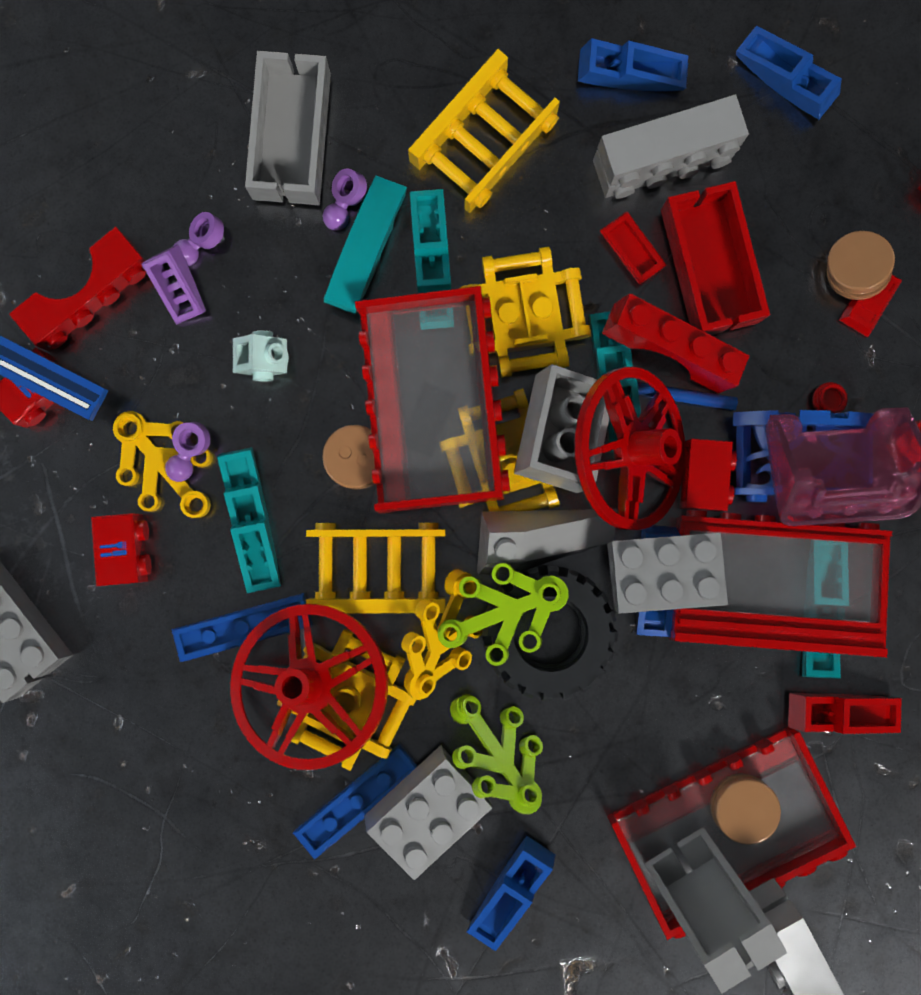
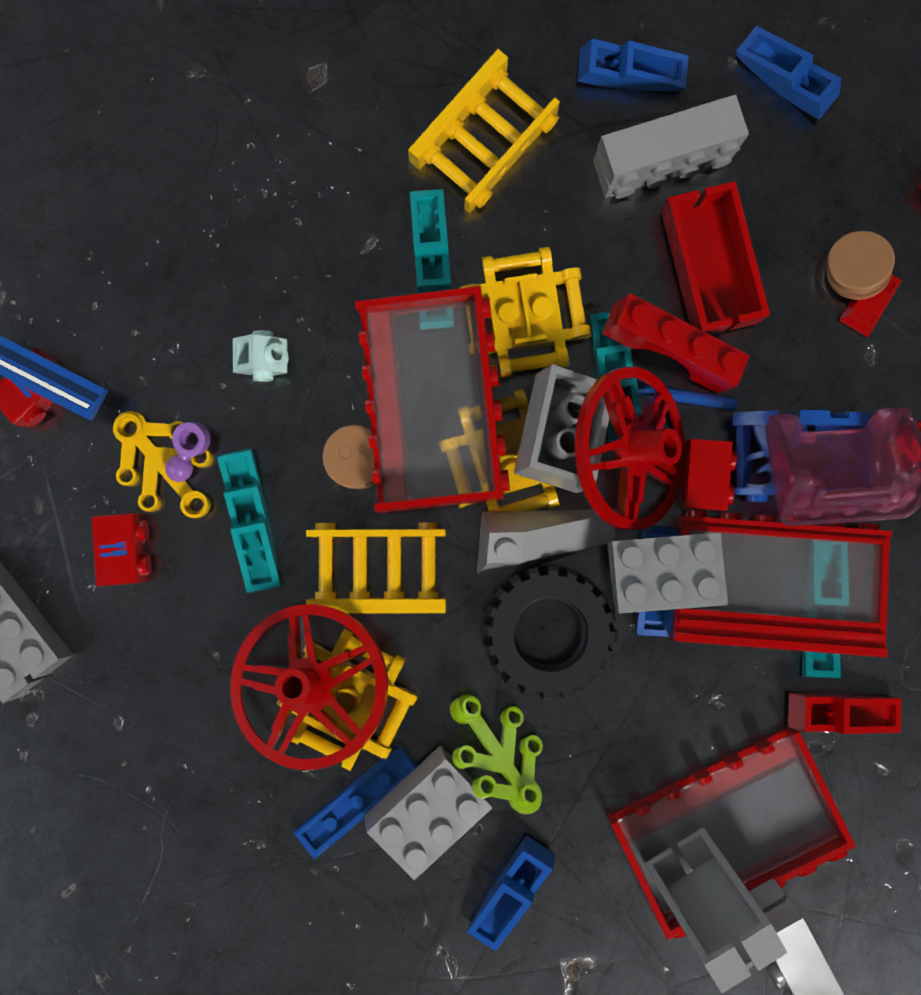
(114, 267): red arch -> none
(179, 268): medium lavender slope -> none
(204, 232): medium lavender plate -> none
(232, 629): blue tile -> none
(288, 128): light grey piece -> none
(348, 190): medium lavender plate -> none
(365, 244): teal slope -> none
(423, 675): yellow plant -> none
(508, 610): lime plant -> none
(633, 248): red tile -> none
(745, 808): medium nougat head -> none
(830, 397): red plate -> none

